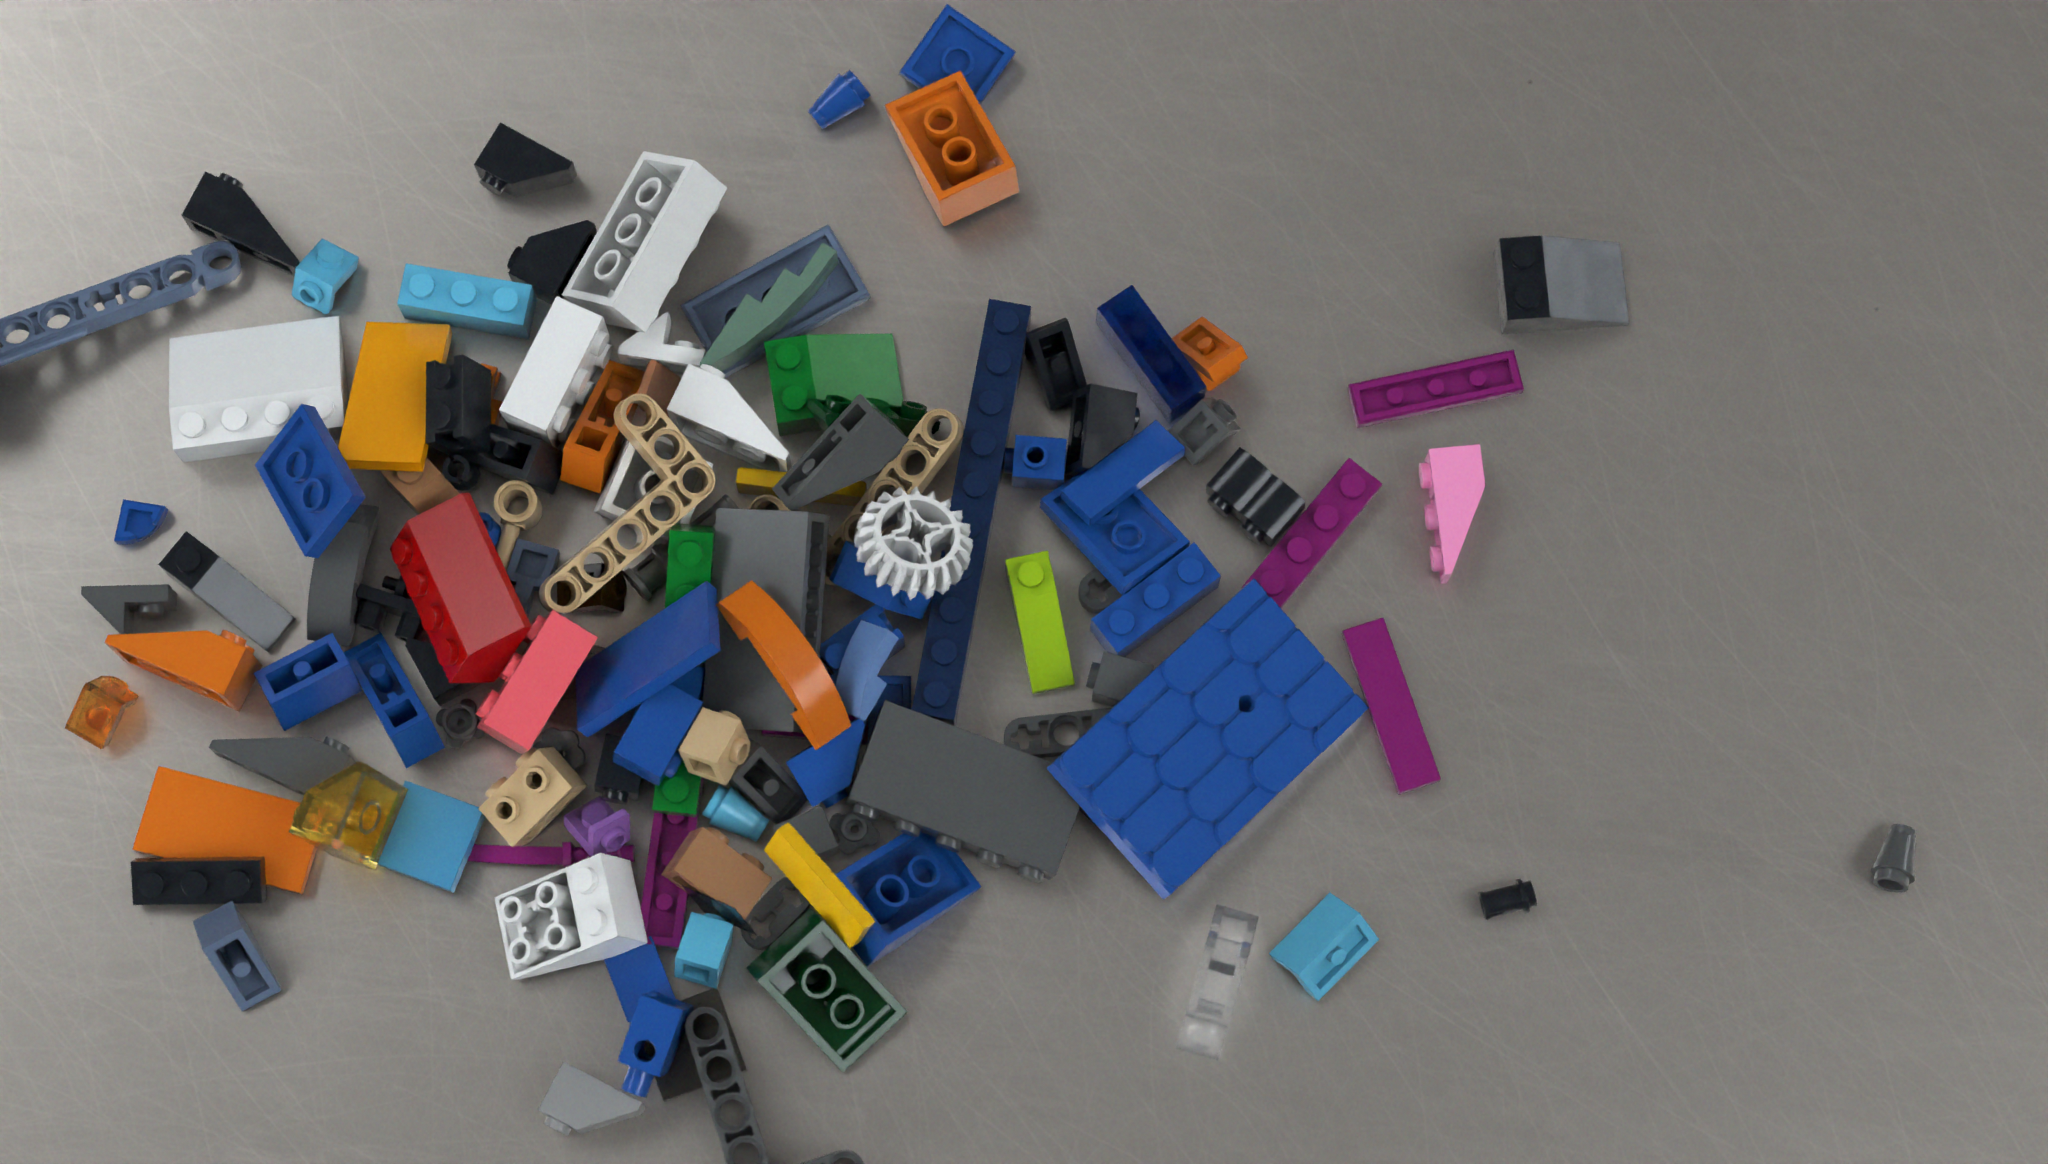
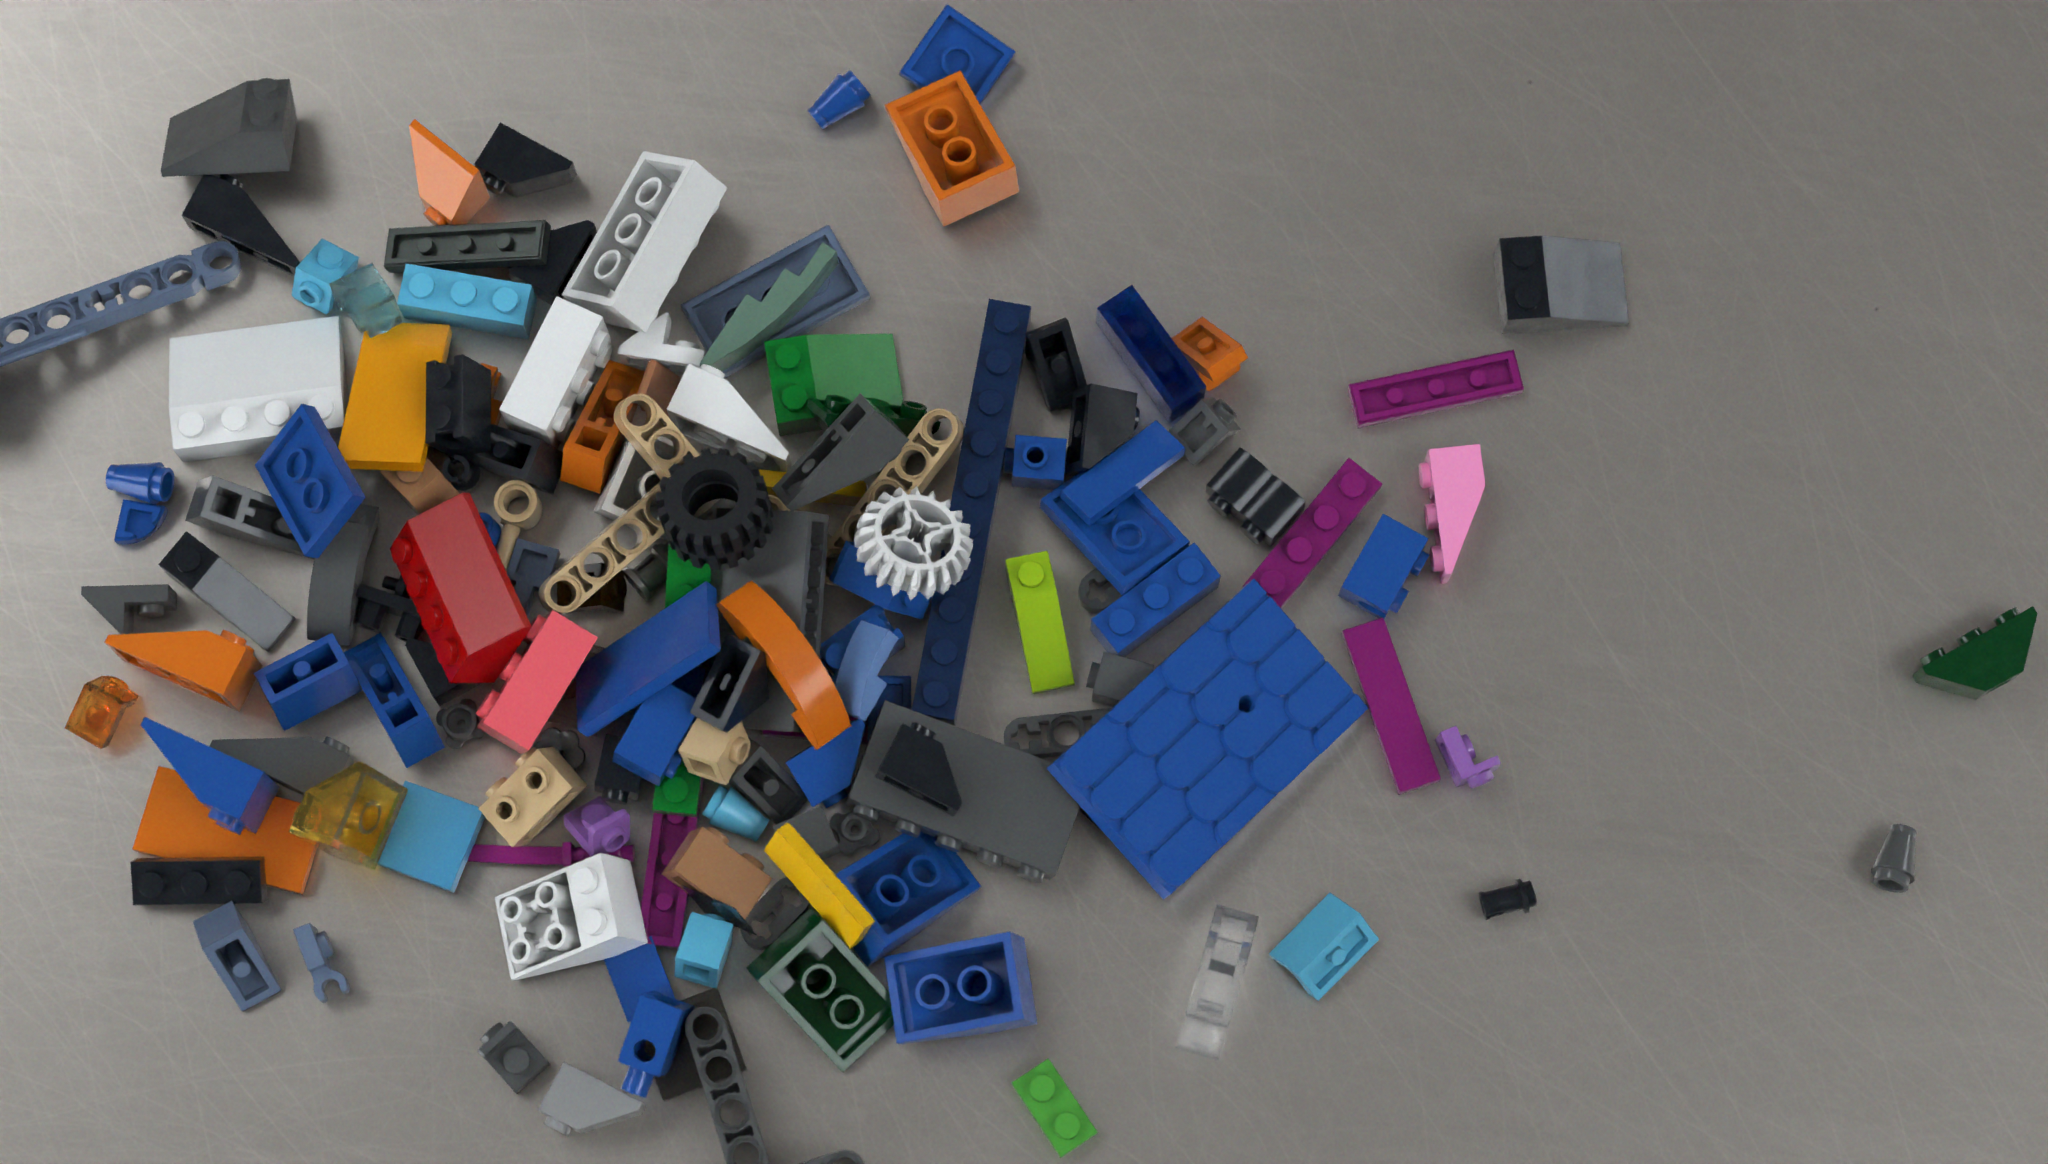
(142, 481): none -> blue cone
(228, 787): none -> blue slope
(234, 132): none -> dark grey slope
(240, 514): none -> dark grey slope
(315, 951): none -> sand blue plate
(367, 300): none -> clear light blue window
(446, 181): none -> orange slope
(468, 246): none -> pearl dark grey tile
(512, 1055): none -> dark grey bracket
(709, 479): none -> black tyre
(733, 685): none -> black slope
(920, 768): none -> black slope
(961, 989): none -> blue slope
(1054, 1108): none -> bright green plate
(1383, 568): none -> blue brick
(1458, 755): none -> medium lavender bracket
(1982, 659): none -> dark green slope

